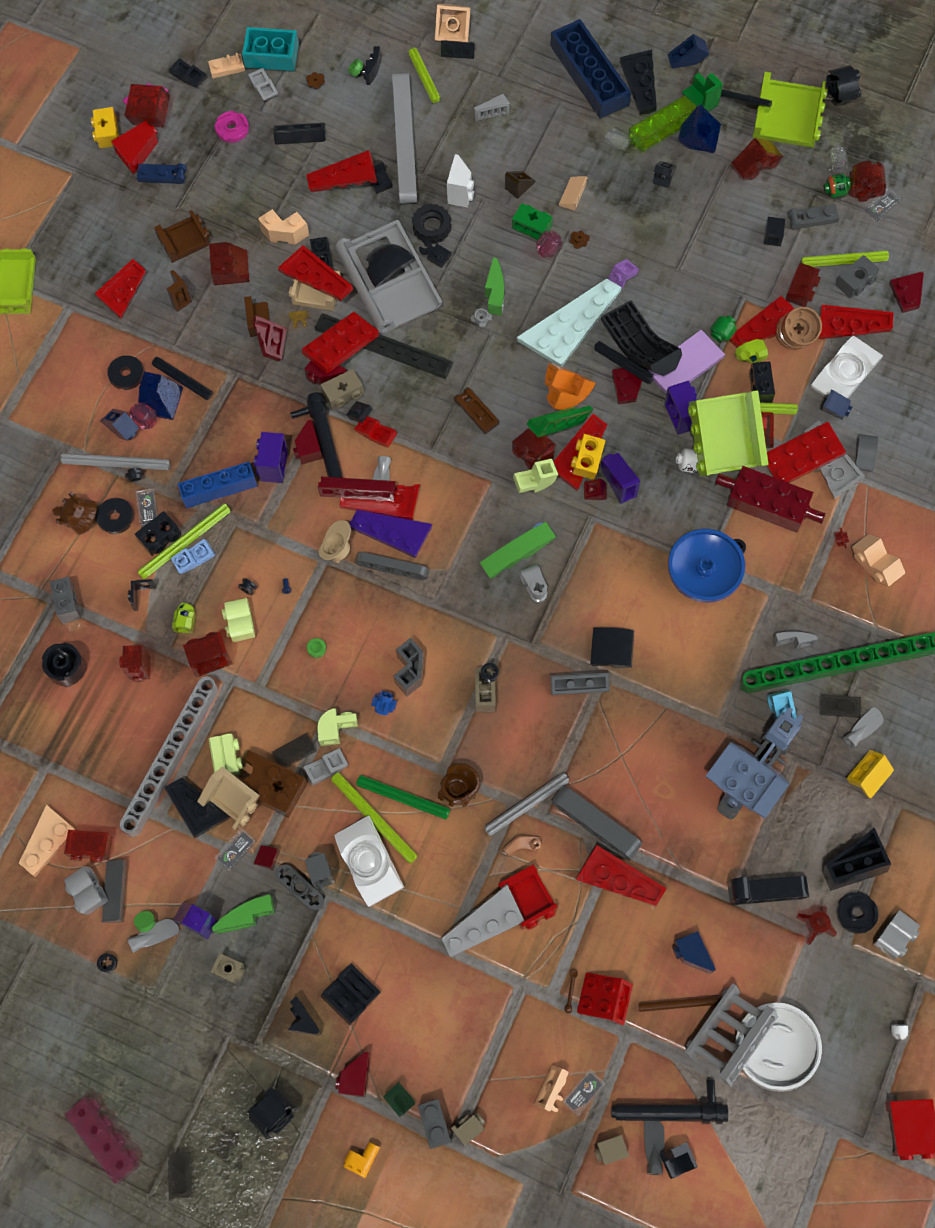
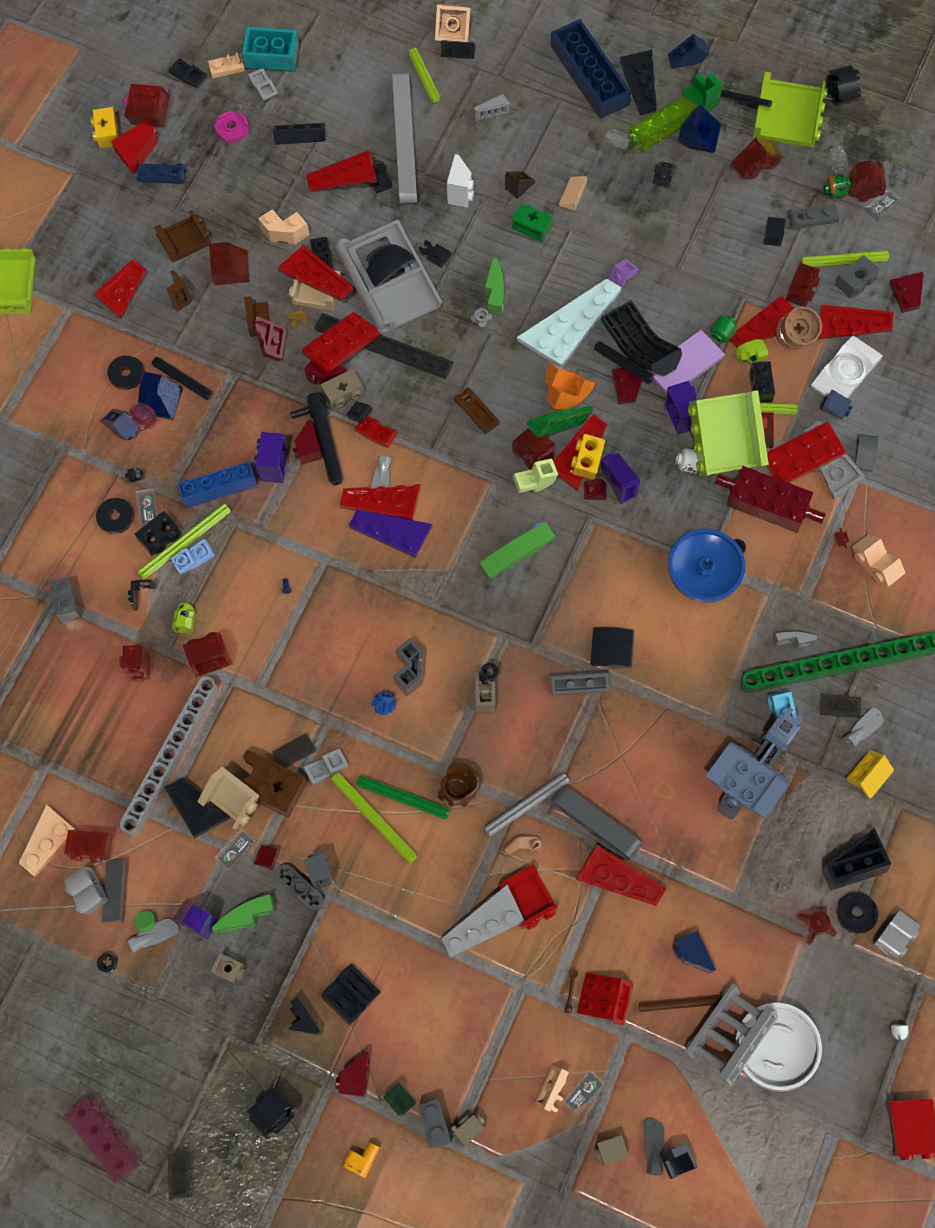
(62, 654): black brick -> none
(76, 513): reddish brown hair -> none
(115, 461): light grey axle -> none
(224, 754): yellowish green brick -> none
(239, 620): yellowish green brick -> none
(247, 586): black bush -> none
(315, 80): reddish brown plant -> none
(316, 648): bright green tile -> none
(331, 723): yellowish green brick -> none
(335, 544): tan piece -> none
(355, 67): bright green tile -> none
(357, 488): dark red fence -> none
(368, 861): white slope -> none
(372, 65): black slope -> none
(391, 566): dark grey beam -> none
(431, 211): black tyre -> none
(534, 583): light grey piece -> none
(548, 243): clear pink head -> none
(579, 239): reddish brown plant -> none
(704, 1112): black cylinder -> none
(767, 890): black beam -> none

